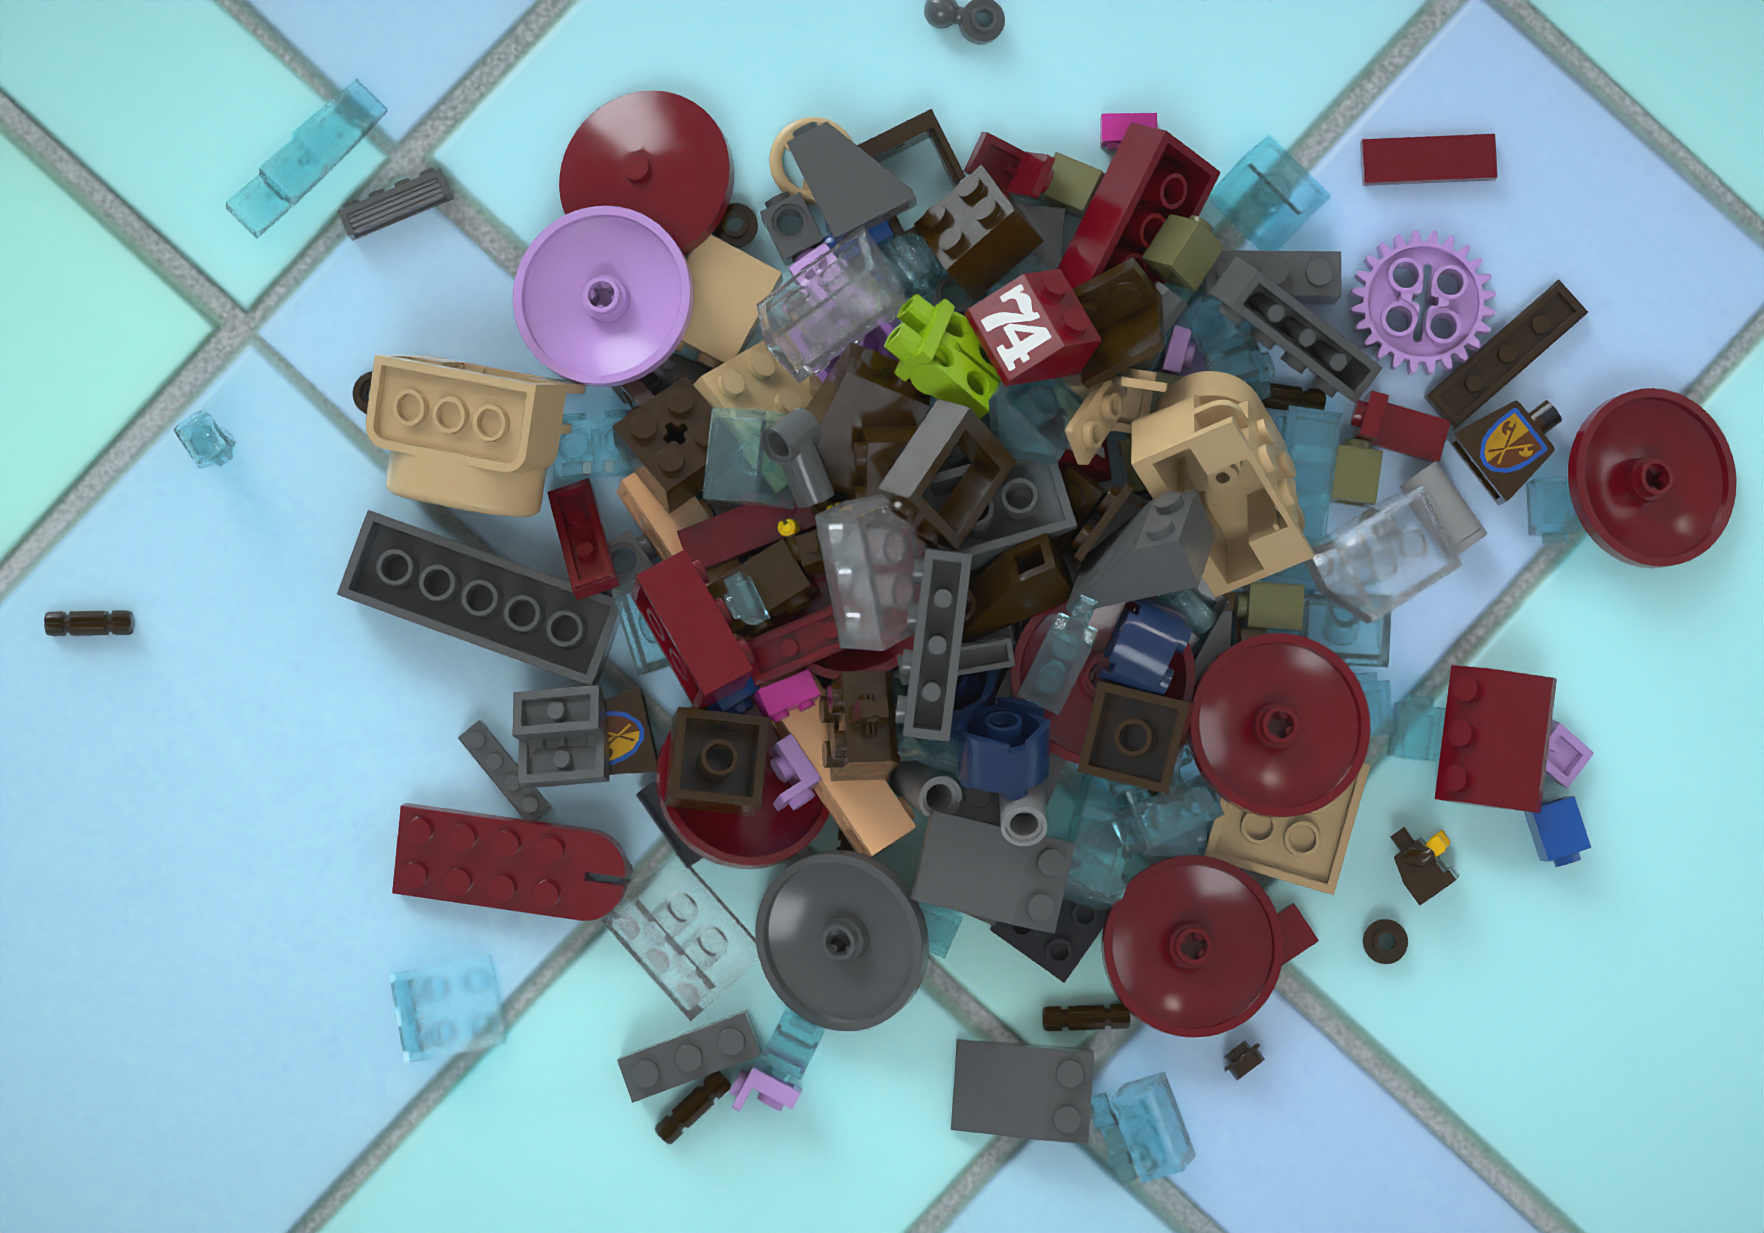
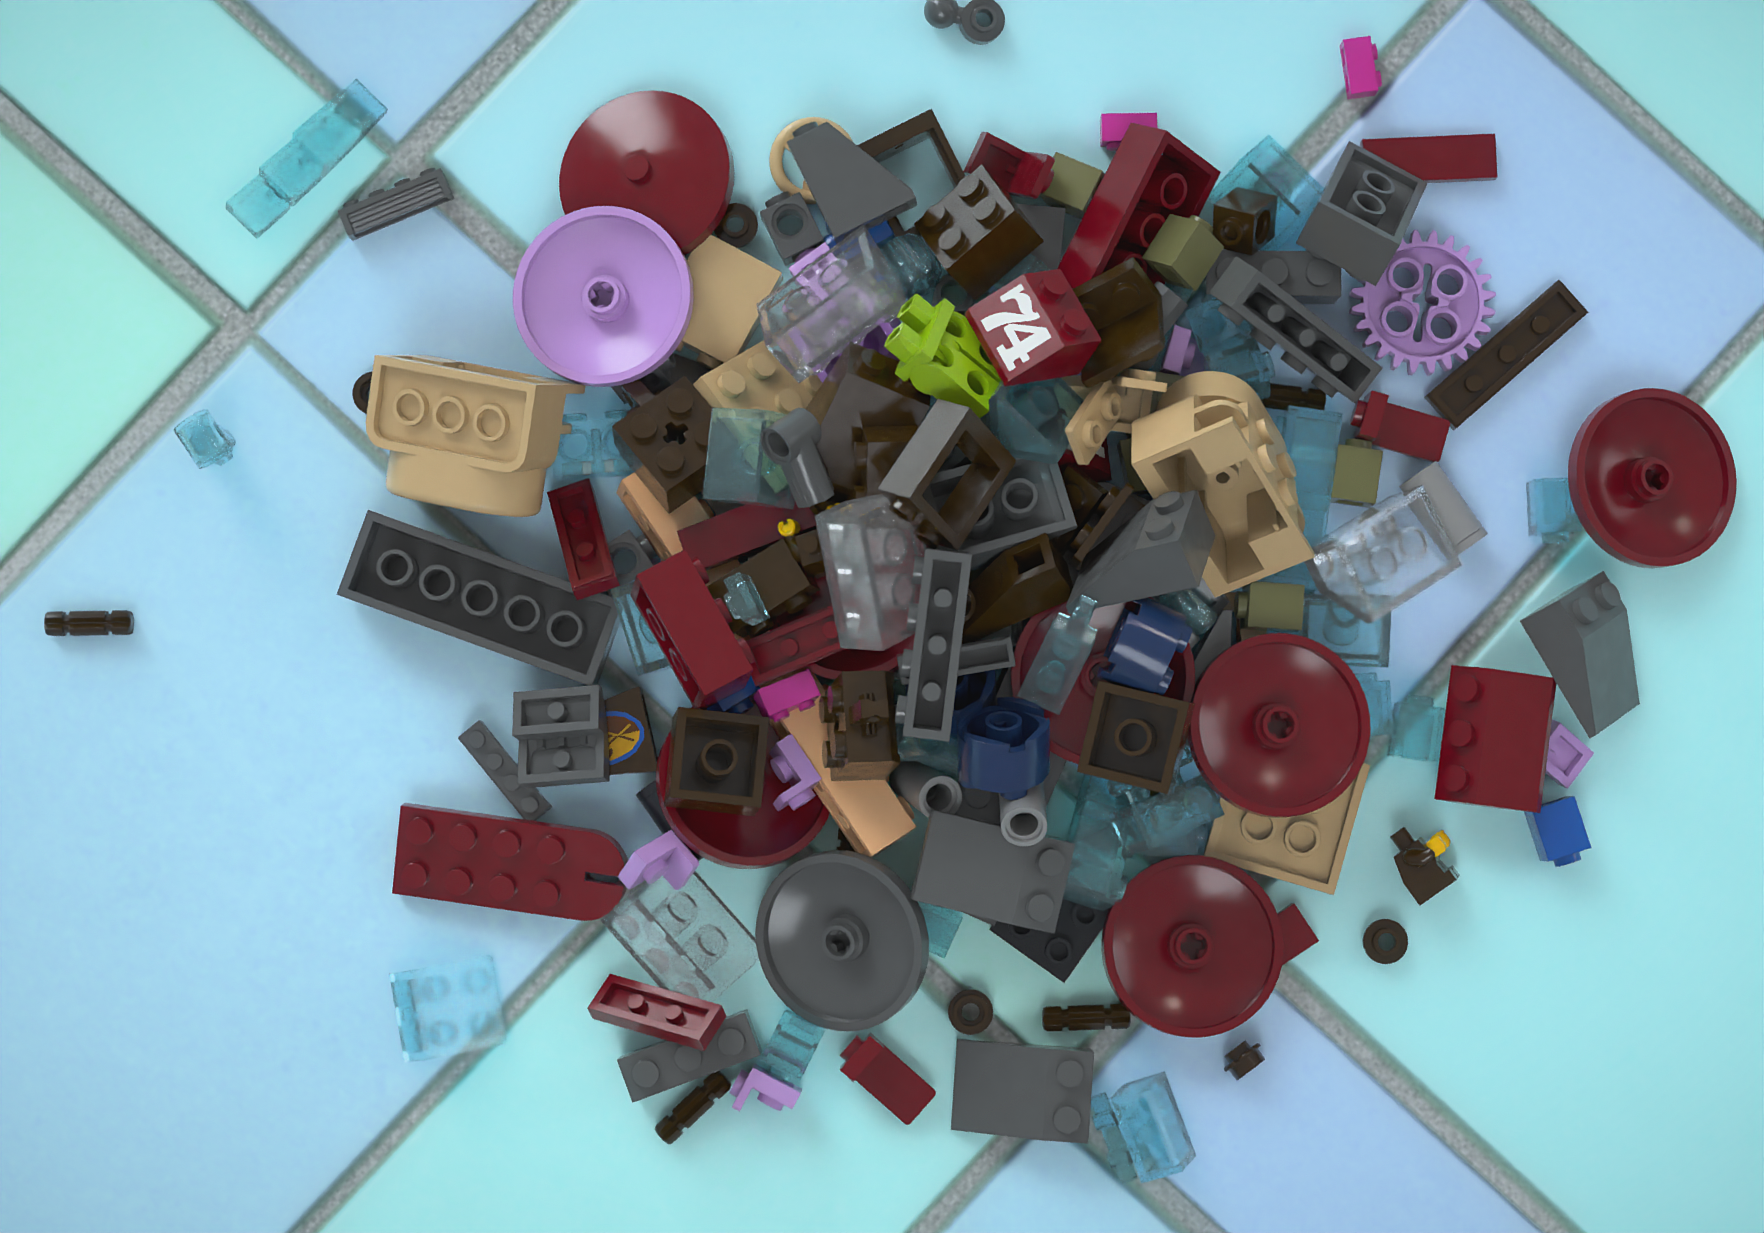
(657, 1012): none -> plate
(661, 857): none -> lavender bracket
(886, 1077): none -> dark red bracket
(974, 1026): none -> dark brown plate
(1245, 220): none -> dark brown brick
(1359, 67): none -> dark pink piece
(1362, 214): none -> dark grey slope
(1507, 446): torso -> none
(1588, 651): none -> dark grey slope

